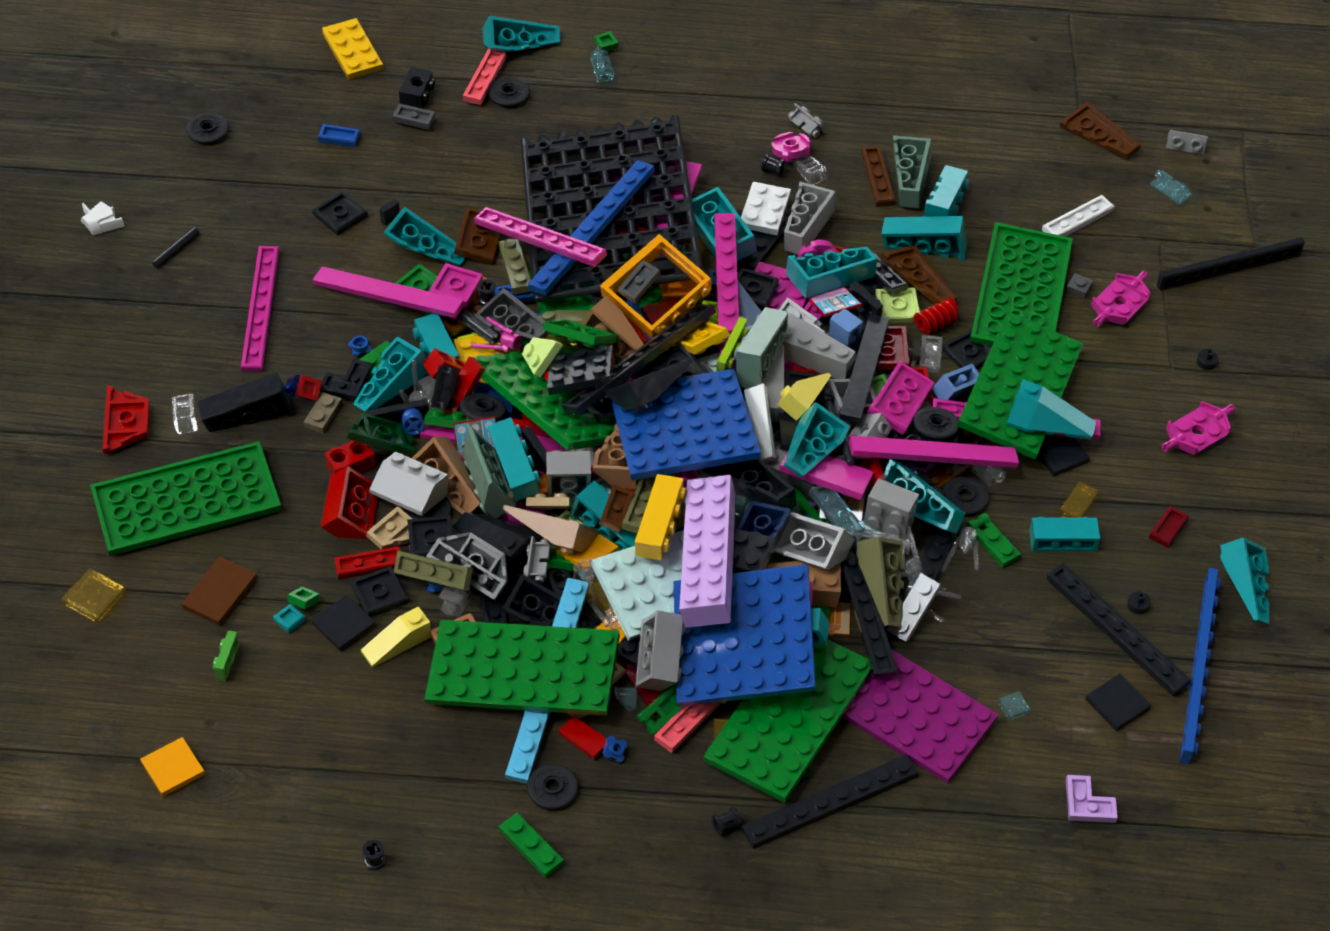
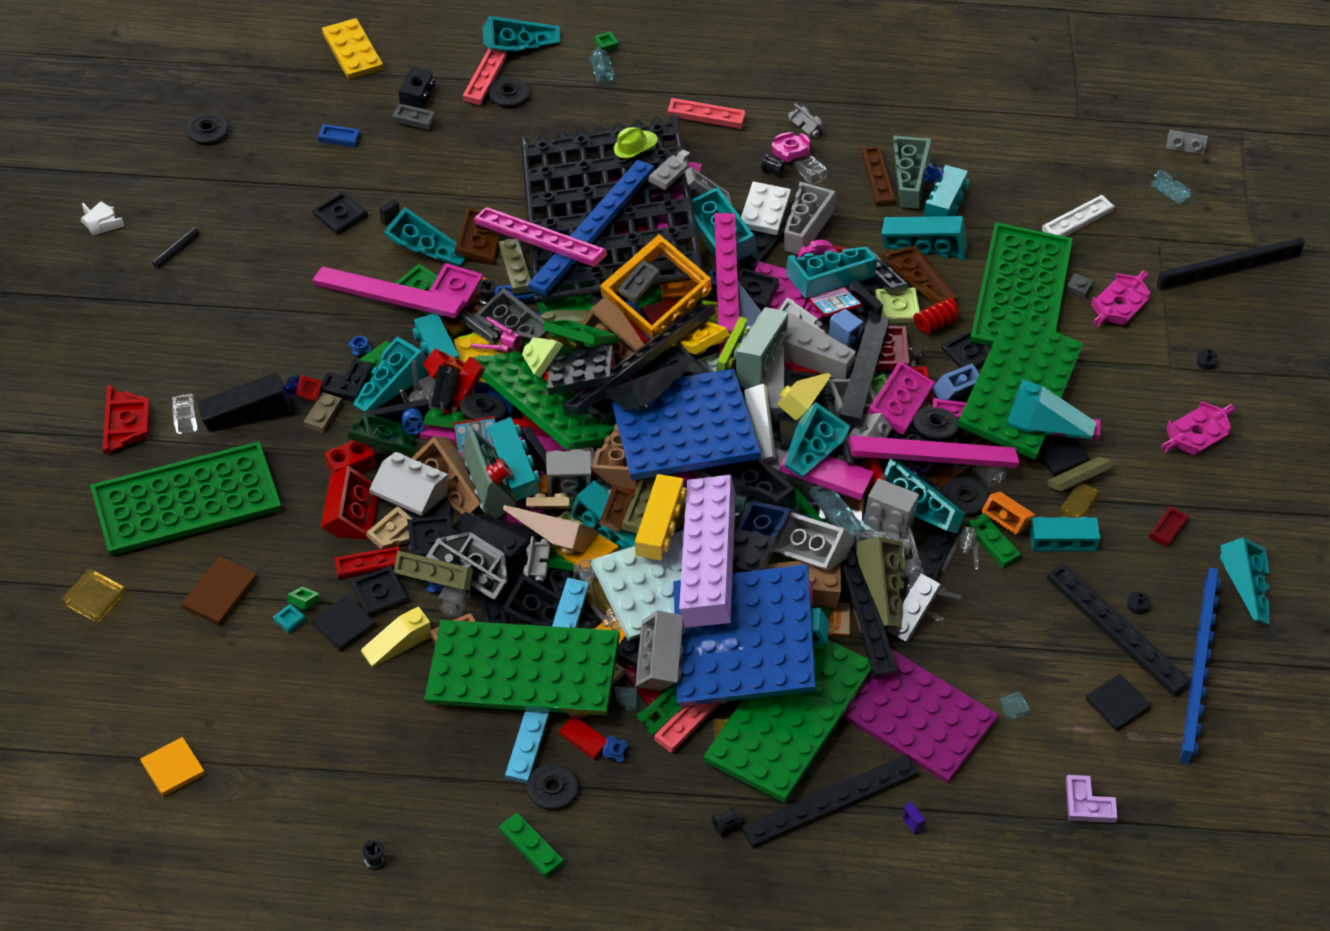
(228, 650): bright green plate -> none
(260, 309): dark pink tile -> none
(499, 471): none -> red wheel
(633, 141): none -> lime piece
(670, 170): none -> light grey hinge
(702, 184): none -> light grey plate
(706, 113): none -> coral plate
(913, 818): none -> dark purple tile
(931, 353): clear plate -> none
(933, 173): none -> clear blue tile
(1008, 512): none -> orange brick
(1080, 474): none -> olive tile
(1100, 130): reddish brown wing -> none

